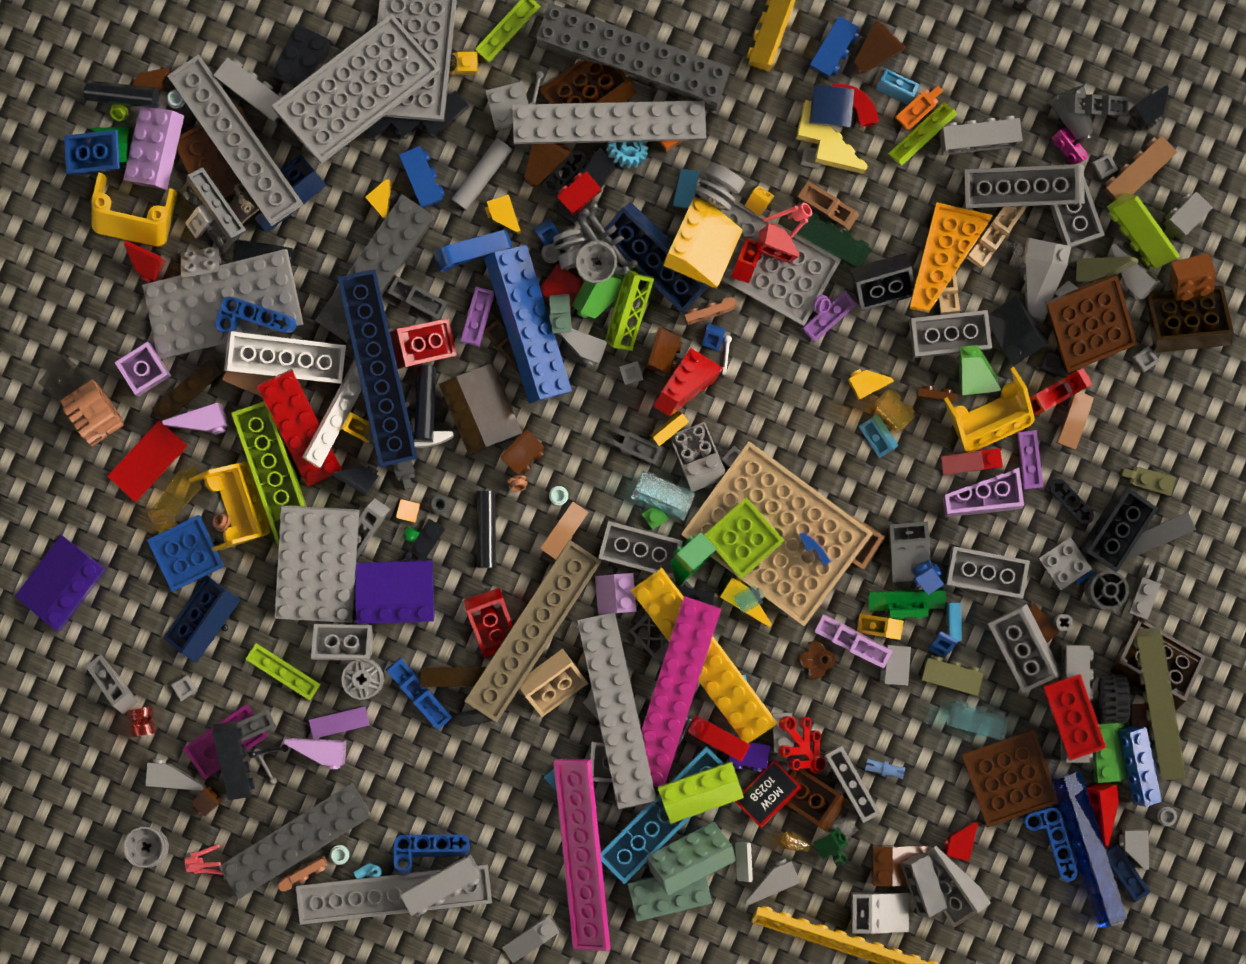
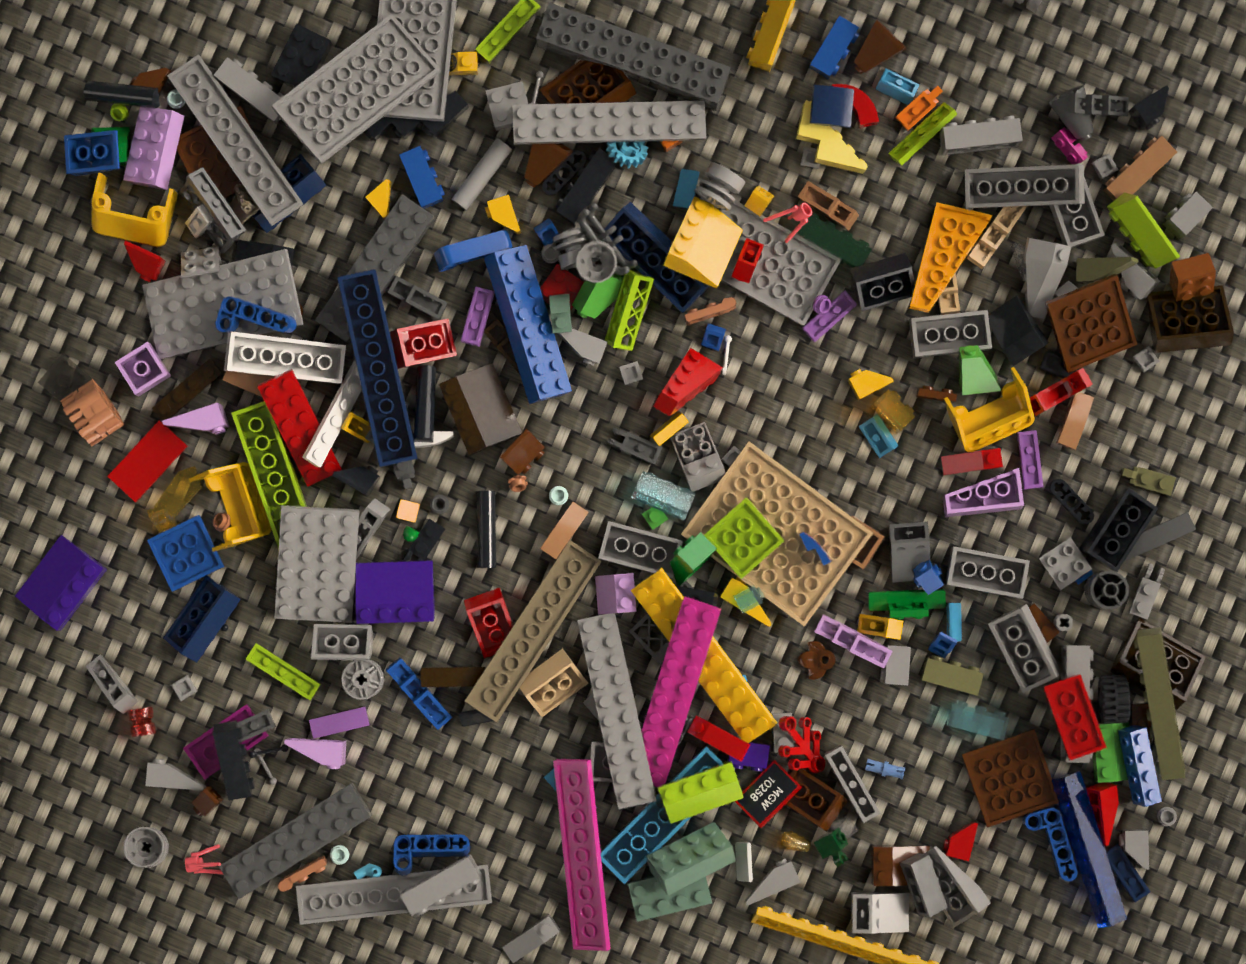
(578, 193): red brick -> none
(664, 351): reddish brown slope -> none
(777, 243): slope -> none

